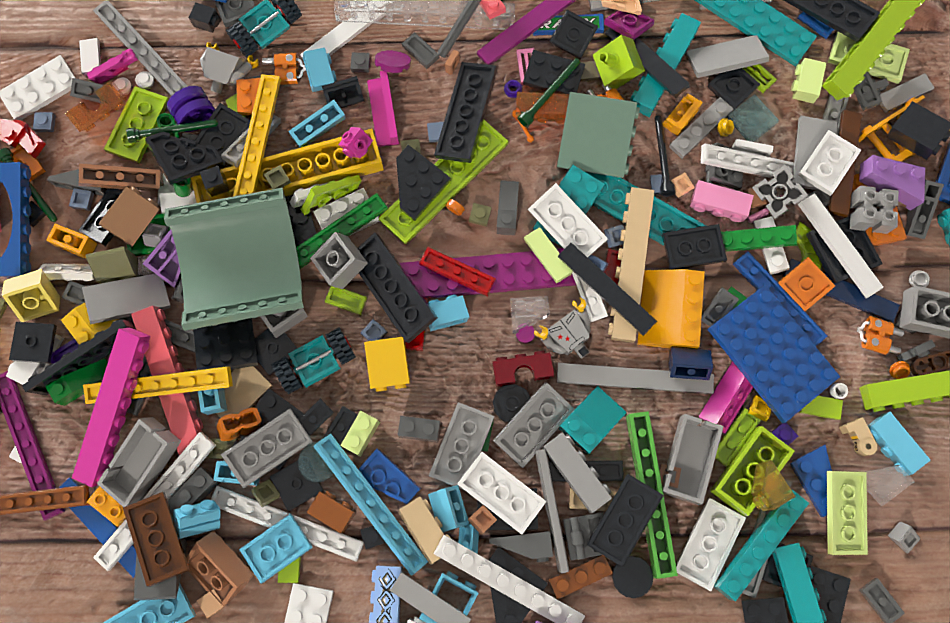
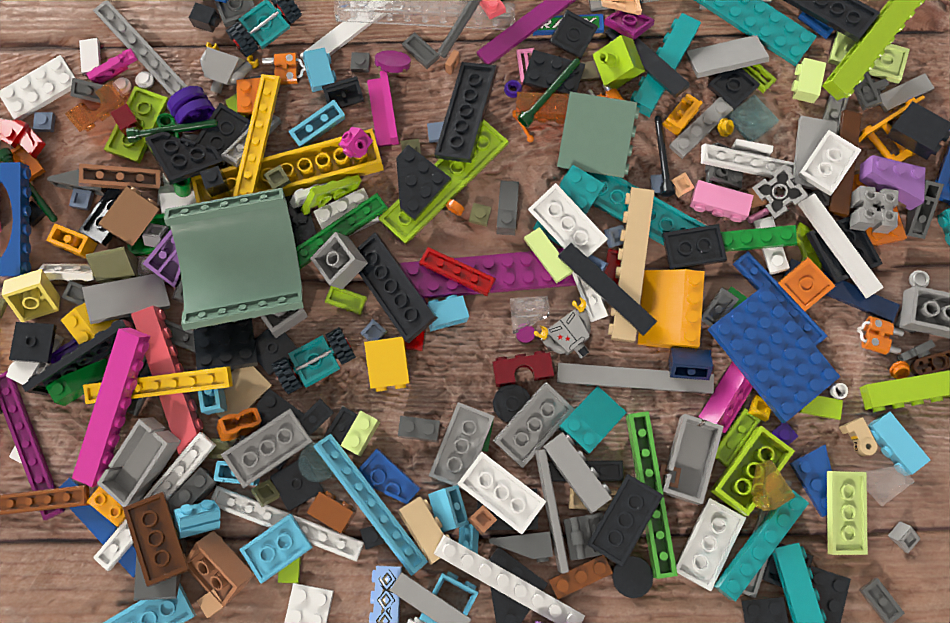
(125, 118): none -> dark red brick

